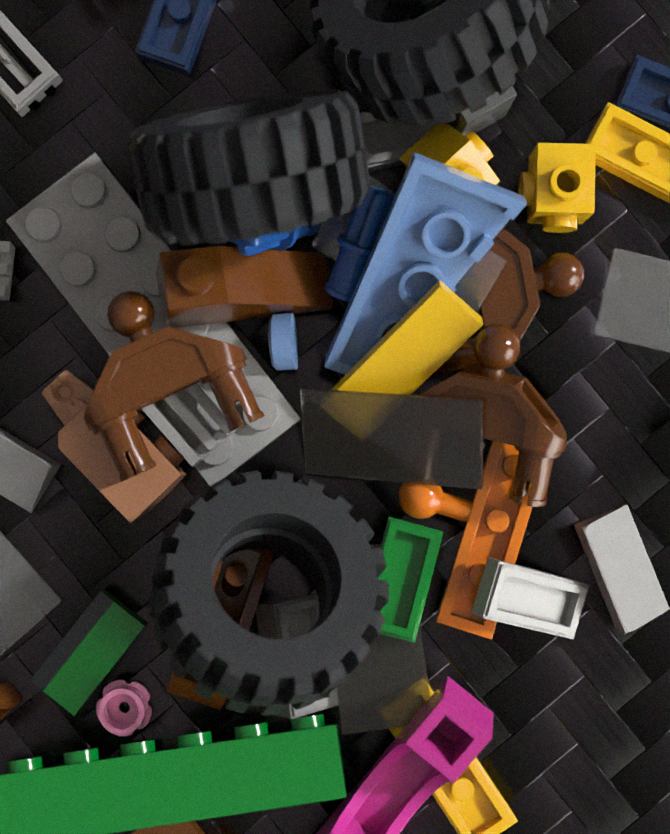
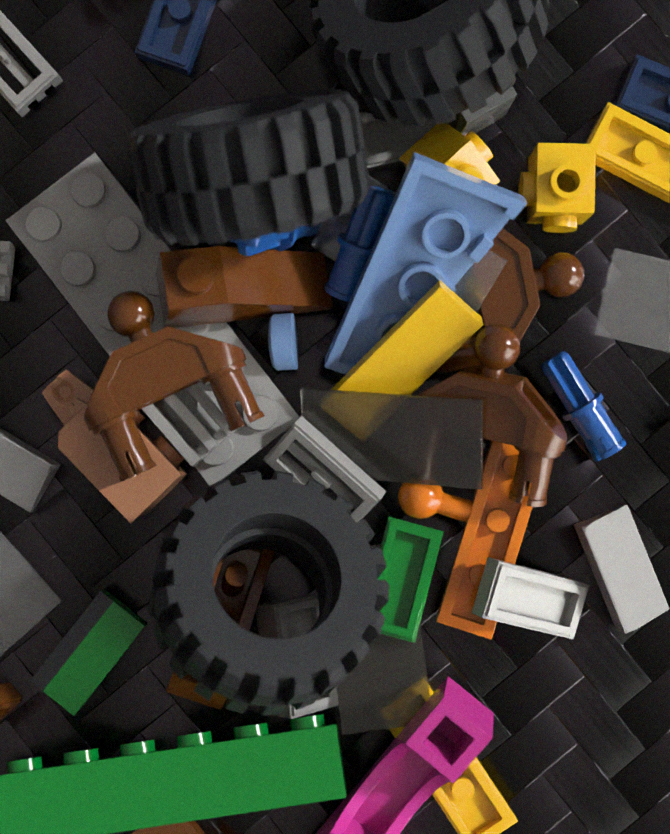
(122, 722): bright pink plate -> none
(327, 466): none -> light grey tile
(583, 407): none -> blue axle

